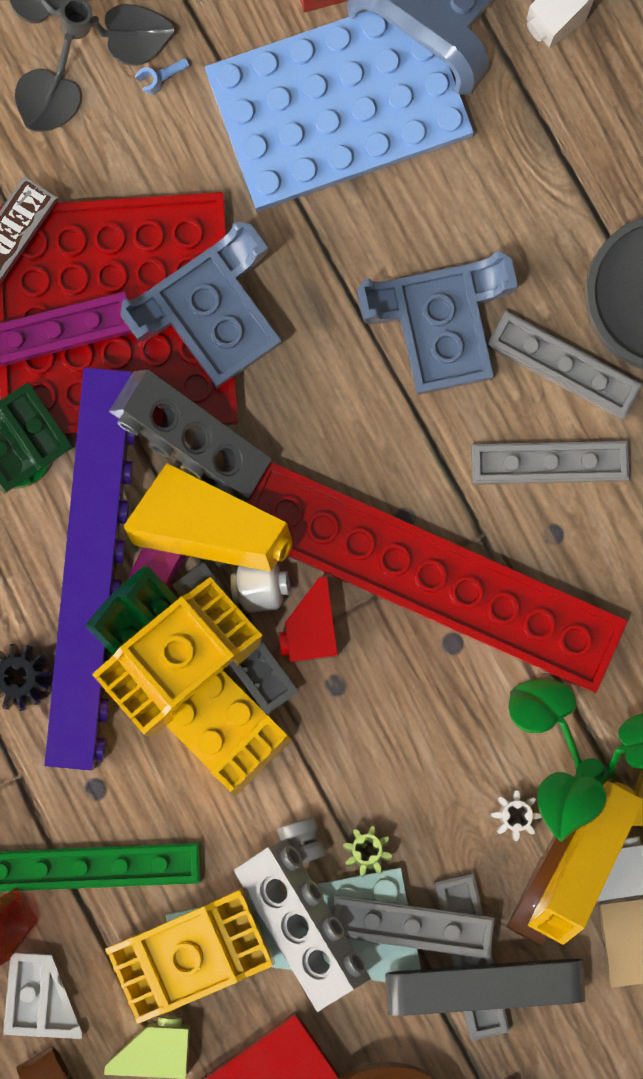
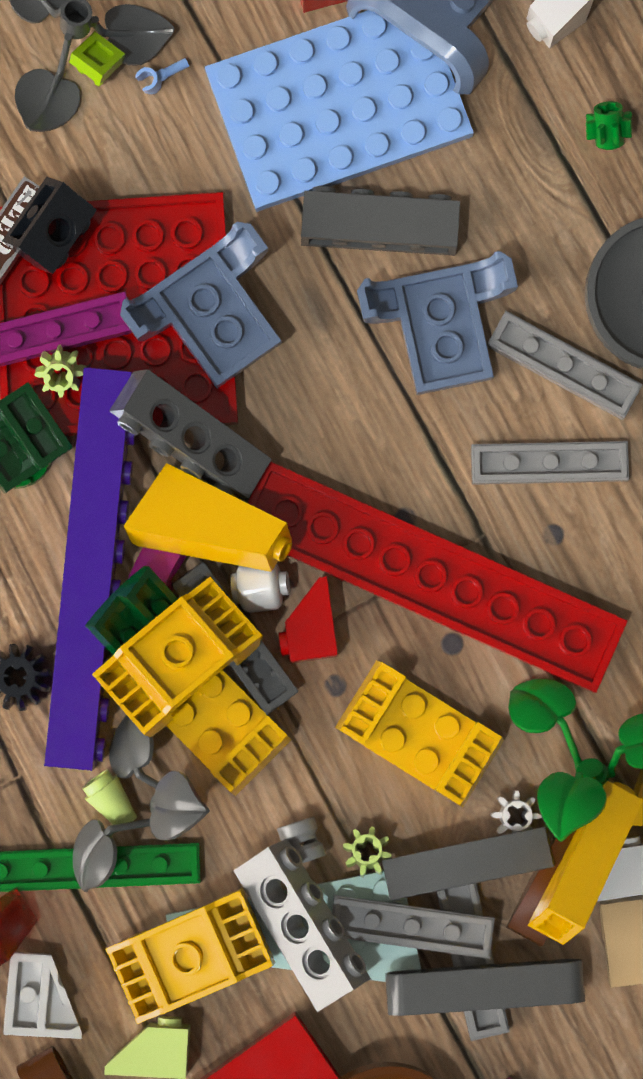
(30, 231): none -> black brick
(55, 362): none -> yellowish green gear
(97, 58): none -> lime tile
(109, 798): none -> yellowish green cone
(173, 808): none -> dark grey plant
(380, 222): none -> dark grey brick
(419, 733): none -> yellow plate
(468, 863): none -> dark grey slope
(609, 125): none -> green gear

